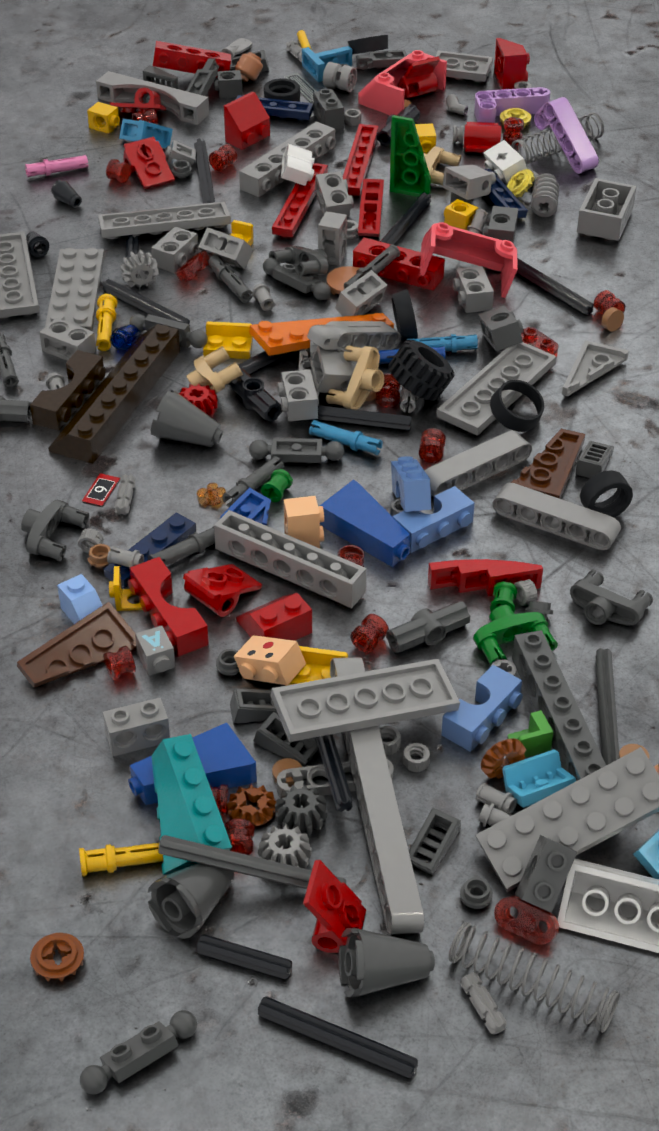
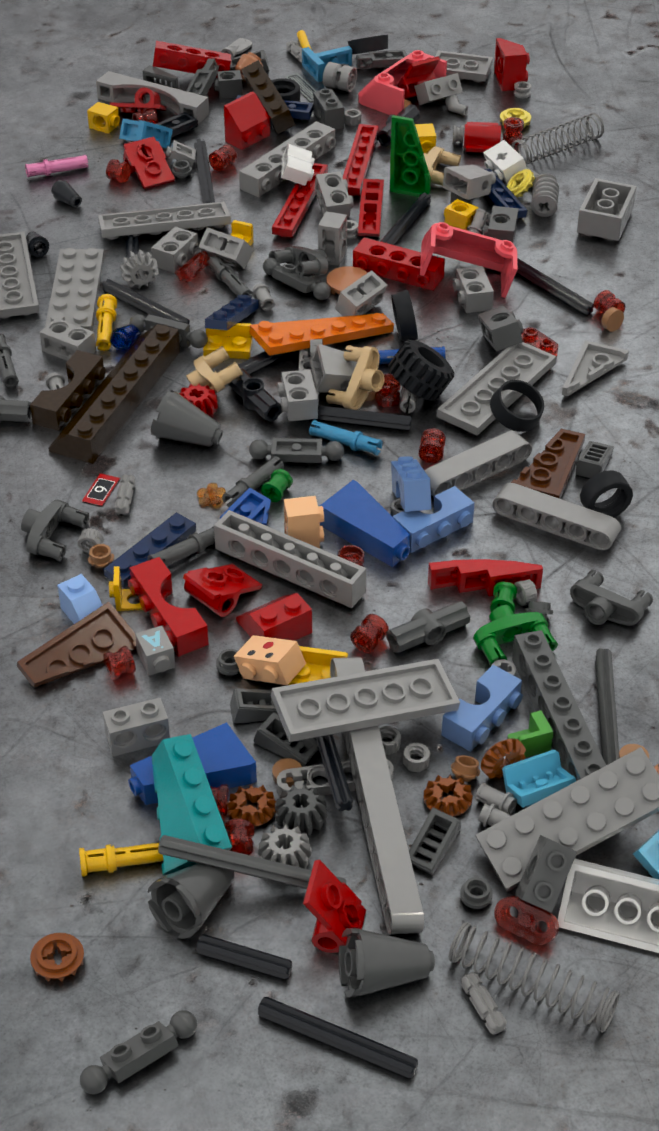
(124, 557): light grey pin -> none
(180, 123): none -> black hinge
(232, 313): none -> dark blue plate
(276, 108): none -> dark brown arch
(340, 334): light grey piece -> none
(377, 264): dark grey pin -> none
(438, 89): none -> light grey brick
(450, 805): none -> dark orange gear
(452, 343): dark azure pin -> none
(465, 767): none -> medium nougat plate
(493, 102): lavender beam -> none
(569, 133): lavender beam -> none

